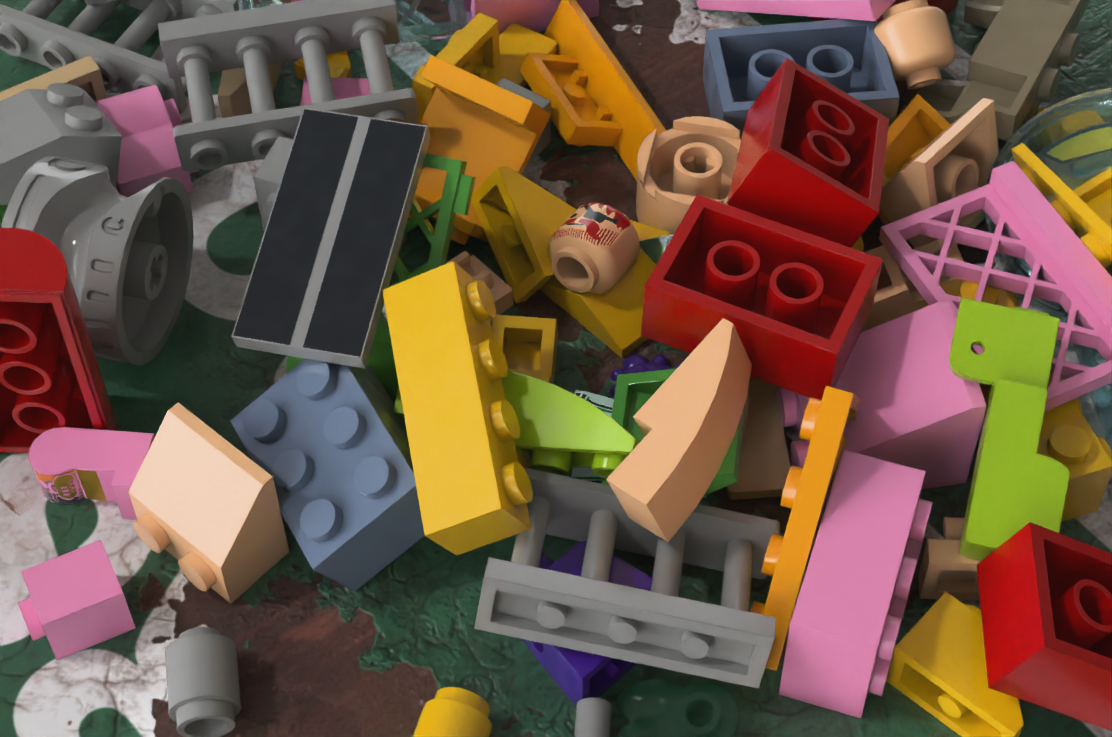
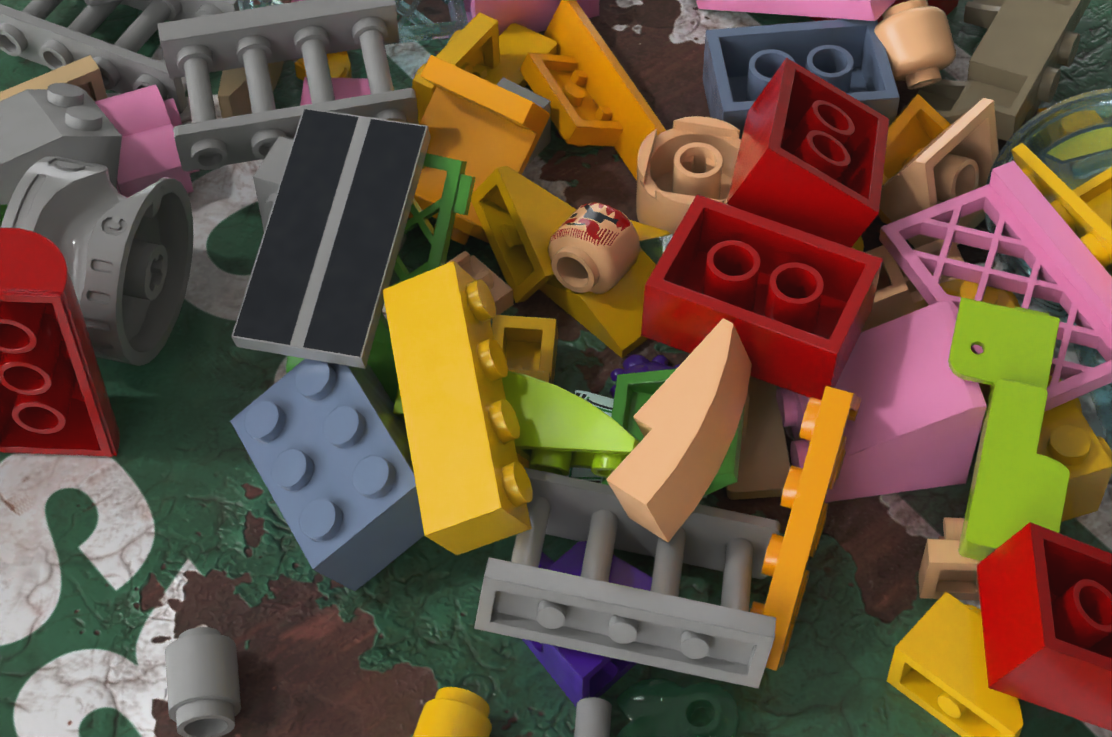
(75, 601): bright pink brick -> none
(89, 465): bright pink leg -> none
(207, 506): light nougat slope -> none
(856, 585): bright pink brick -> none

